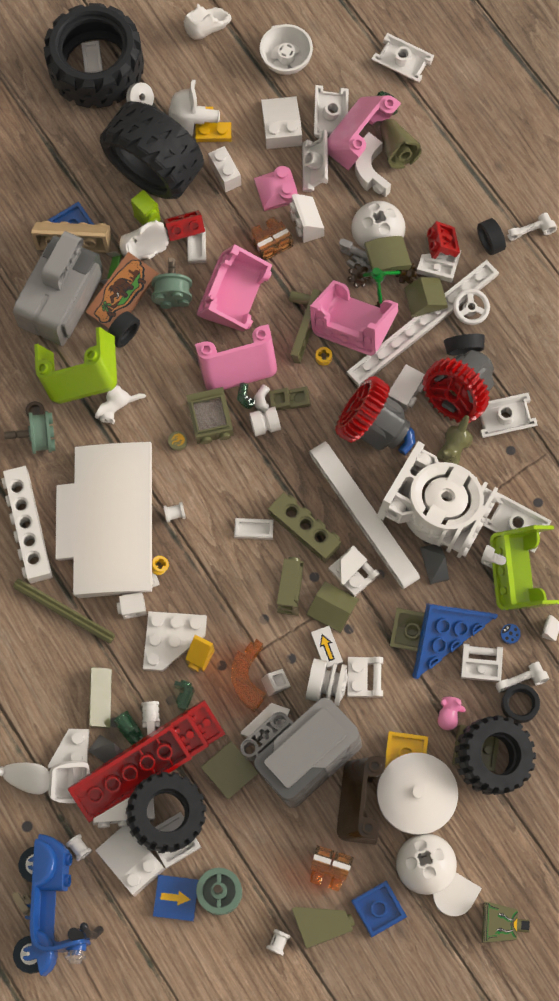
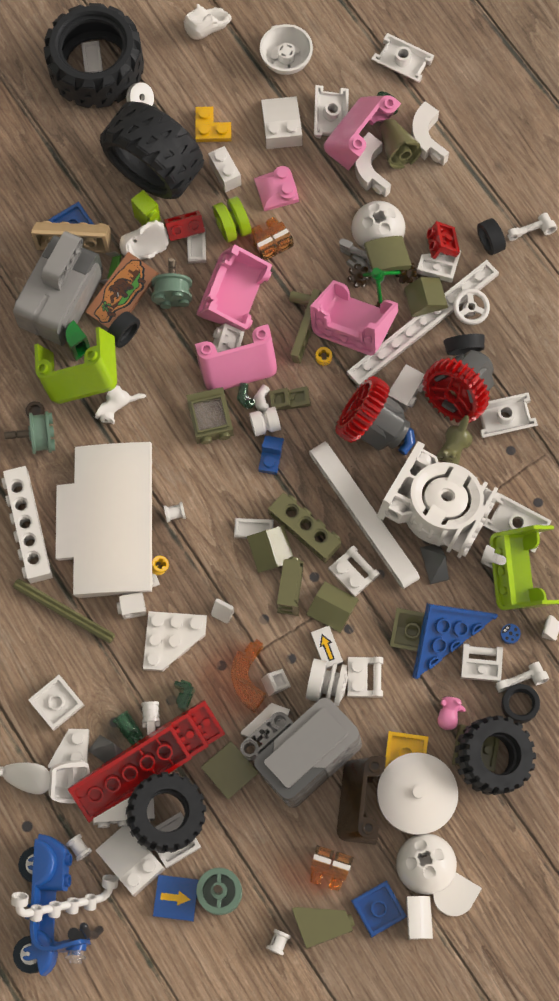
(20, 900): none -> white bar
(56, 702): none -> white plate
(76, 340): none -> green brick
(100, 698): slope -> none
(177, 441): olive tile -> none
(187, 113): white piece -> none
(199, 654): yellow slope -> none
(222, 611): none -> white slope
(227, 337): none -> white bracket
(231, 219): none -> lime wheel
(270, 548): none -> olive slope
(271, 455): none -> blue slope
(307, 218): white slope -> none
(315, 162): white piece -> none
(350, 564): white tile -> none
(419, 917): none -> white brick
(423, 120): none -> white arch
(501, 923): olive torso -> none

